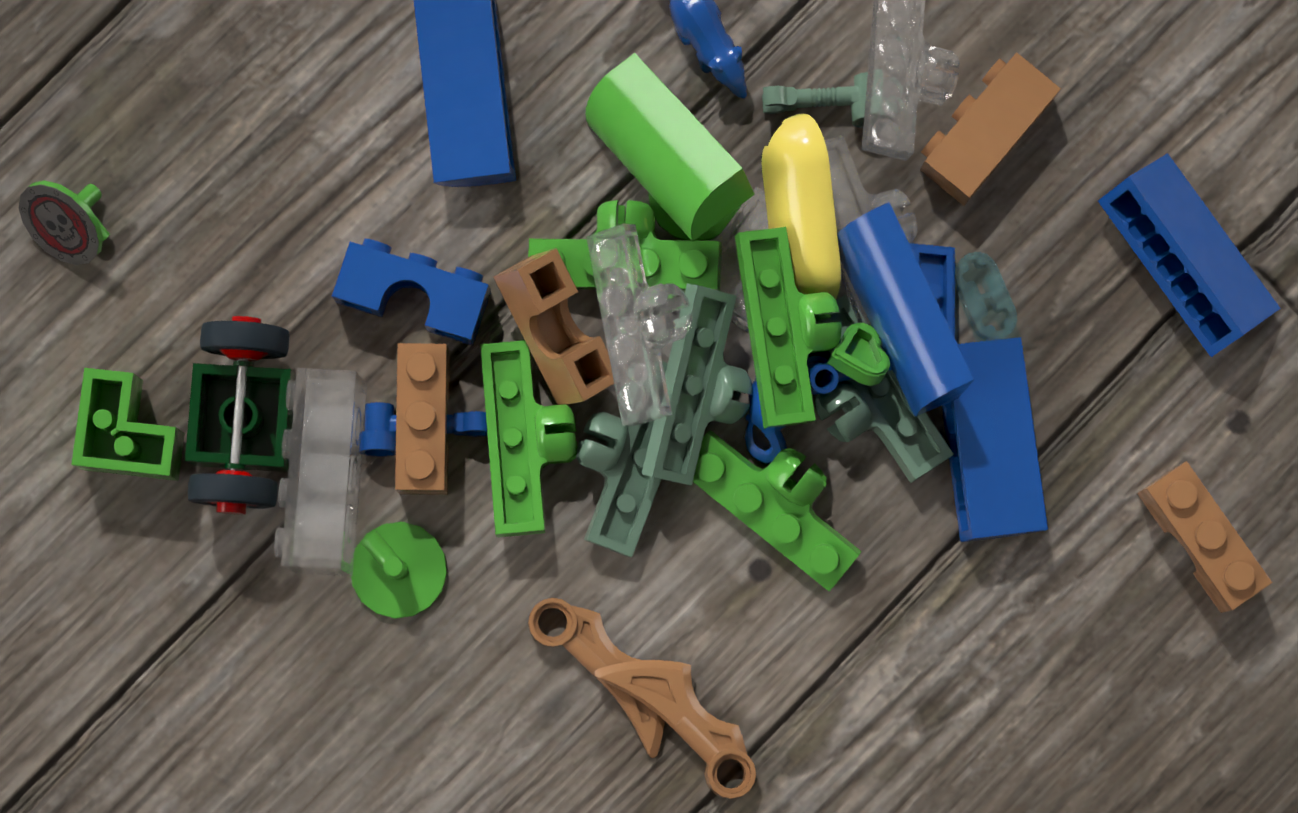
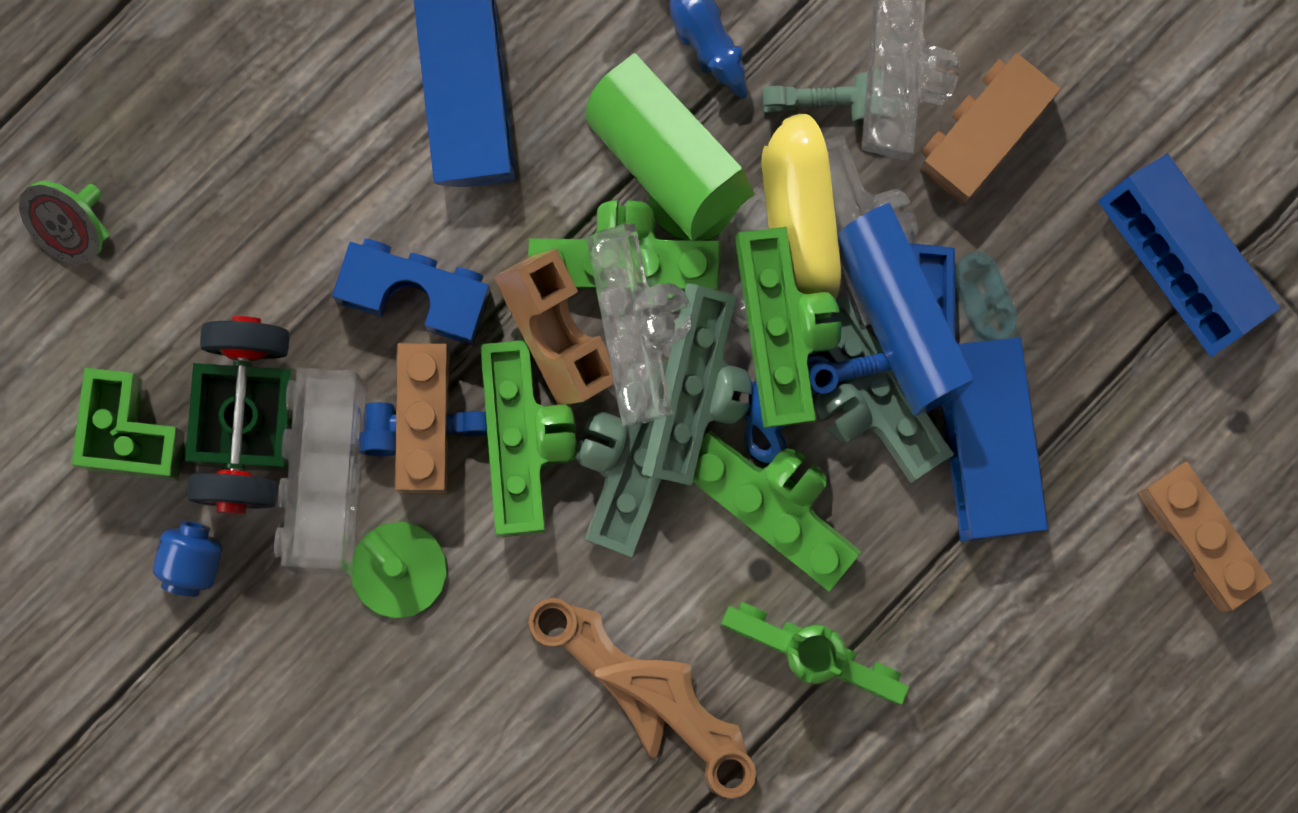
(187, 559): none -> blue head
(815, 653): none -> bright green plate
(860, 355): bright green tile -> none

